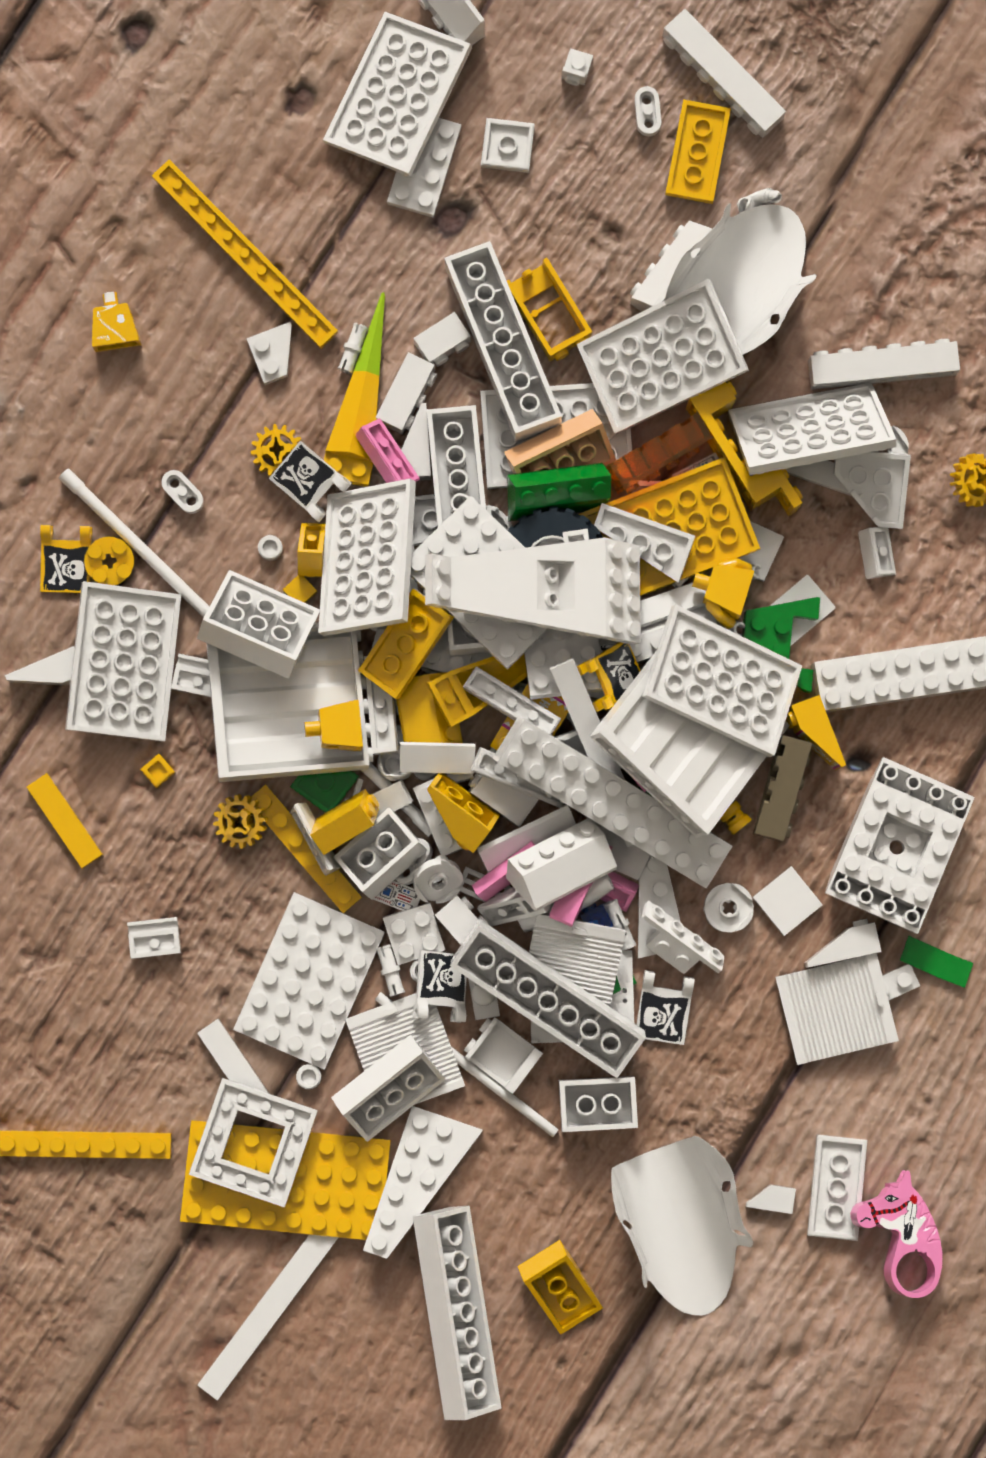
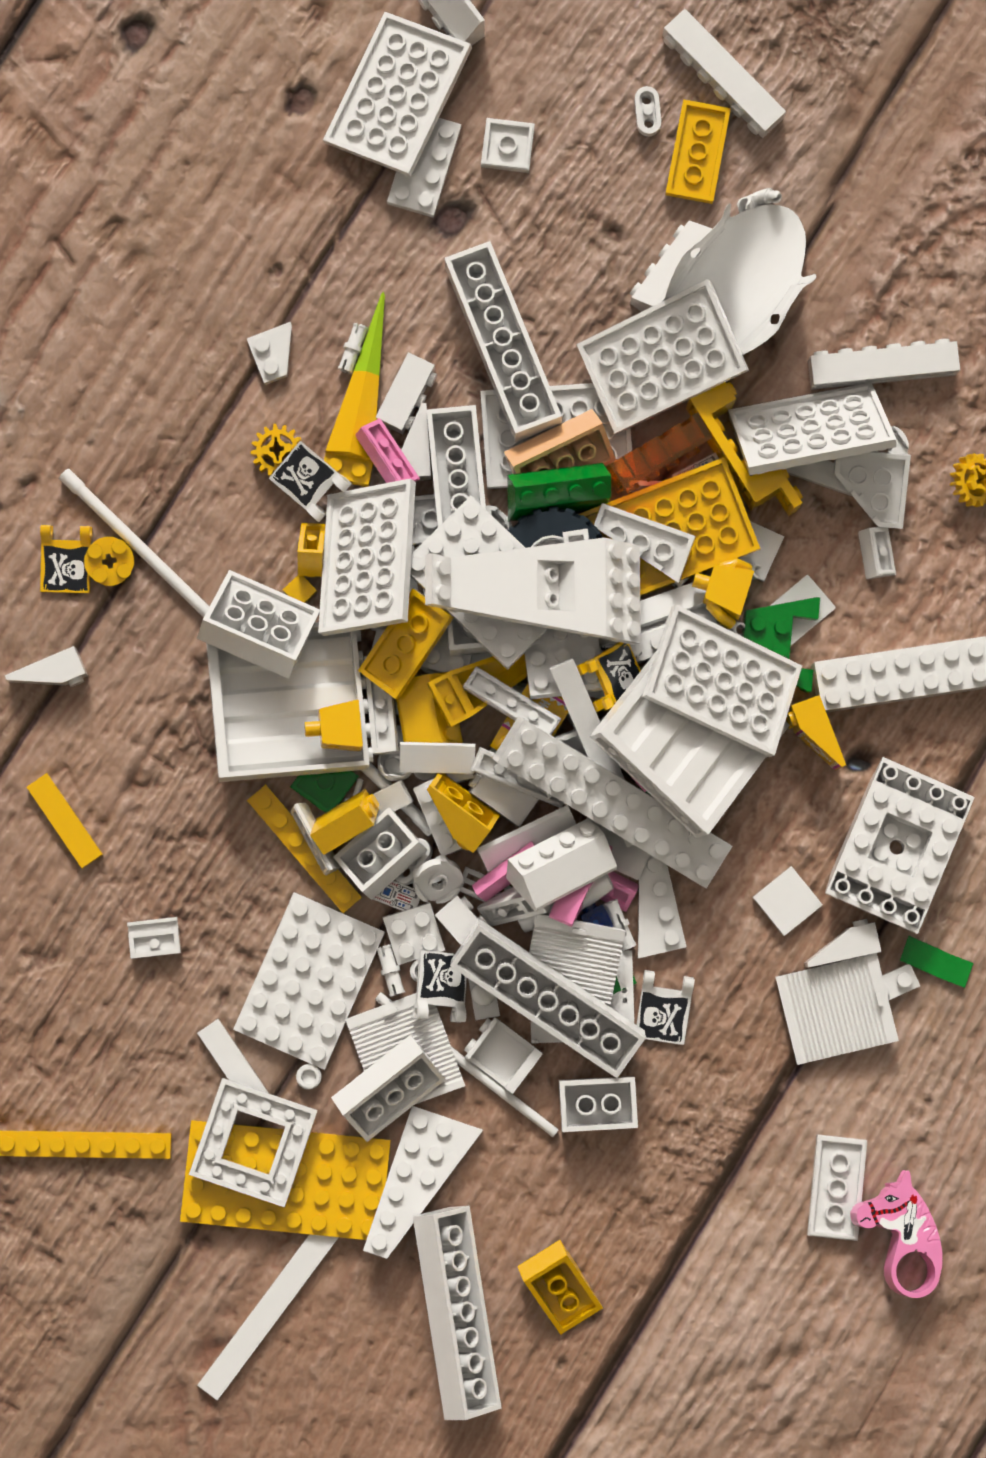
(113, 325): yellow torso -> none
(123, 661): white plate -> none
(157, 771): yellow tile -> none
(183, 491): white plate -> none
(192, 675): white plate -> none
(232, 814): yellow gear -> none
(245, 254): yellow plate -> none
(270, 547): white tile -> none
(443, 340): white brick -> none
(536, 282): yellow door -> none
(576, 67): white bracket -> none
(677, 943): white bracket -> none
(682, 1221): white piece -> none
(726, 893): white plate -> none
(739, 821): yellow wheel -> none
(774, 1199): white tile -> none
(781, 789): dark tan wedge -> none

